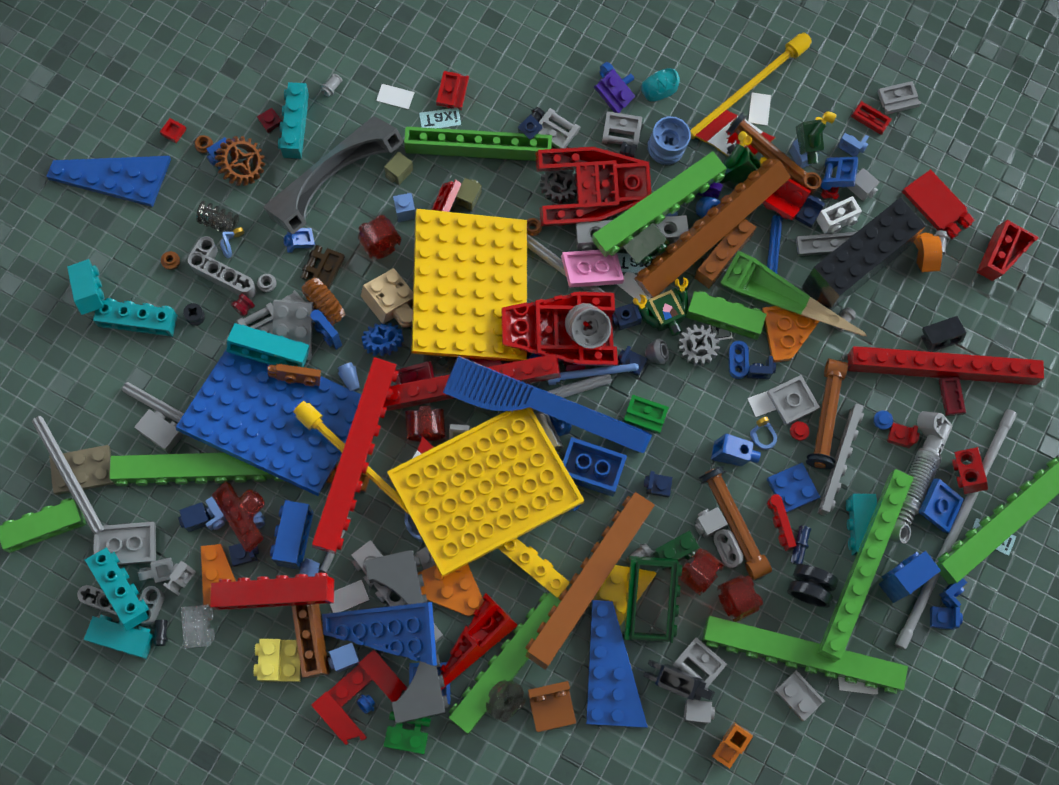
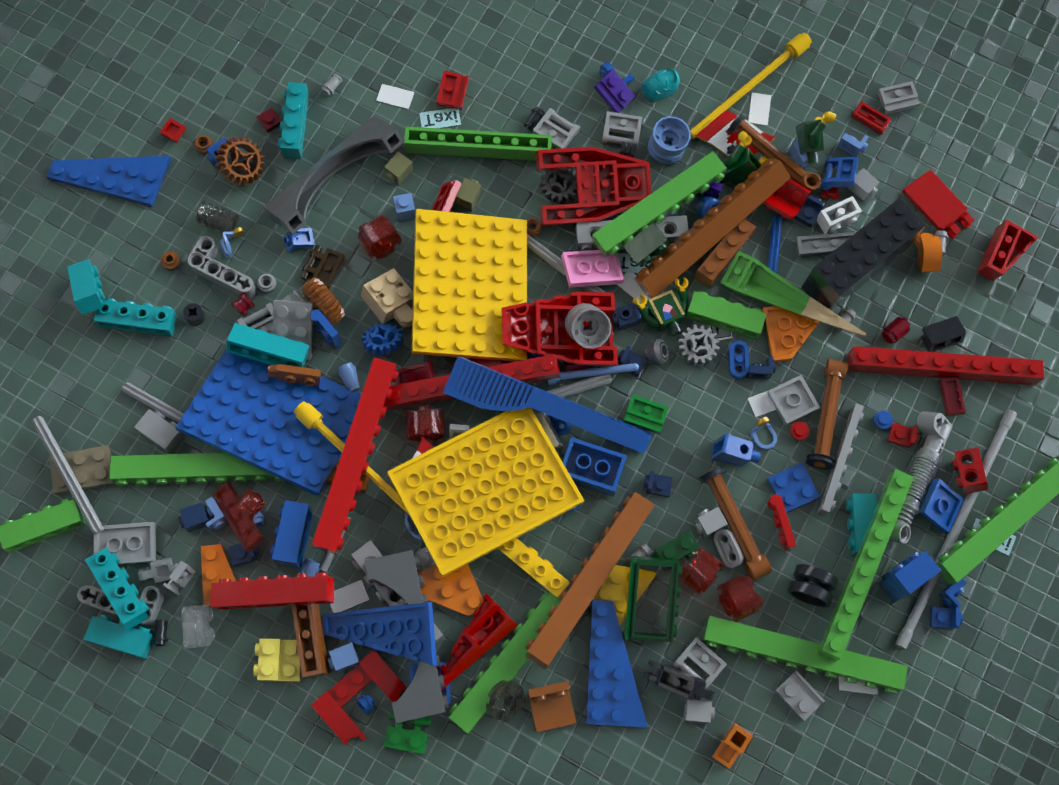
(530, 127): dark blue bracket -> none
(801, 542): dark blue axle -> none
(896, 330): none -> dark red brick

